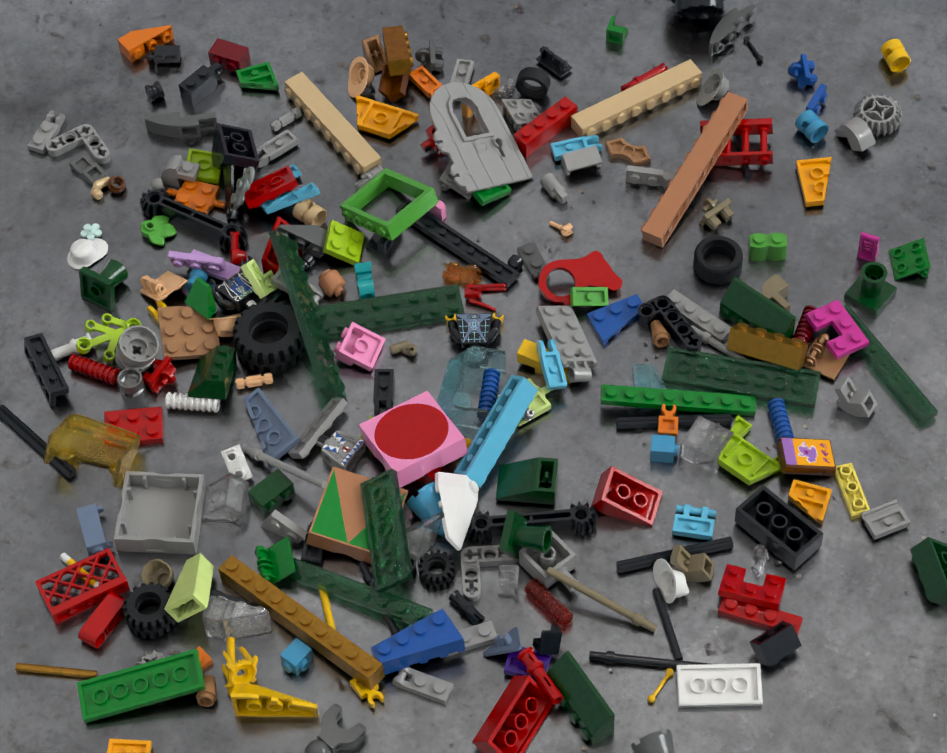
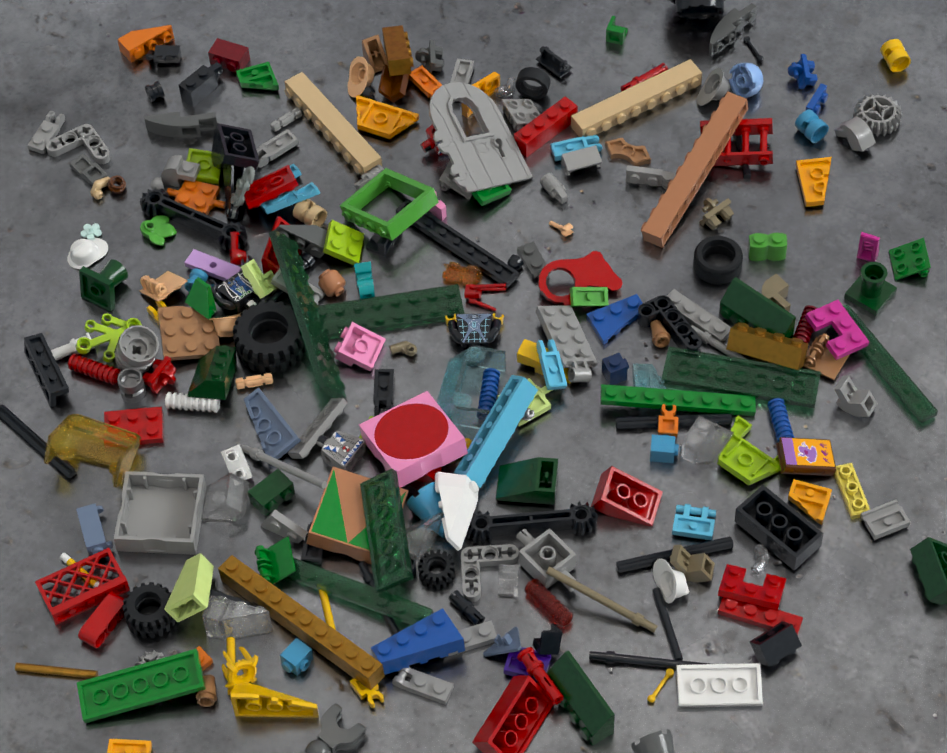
(157, 572): dark tan hair -> none
(197, 261): lavender tile -> none
(518, 535): dark green plant -> none
(615, 369): none -> dark blue brick
(746, 79): none -> light blue cylinder

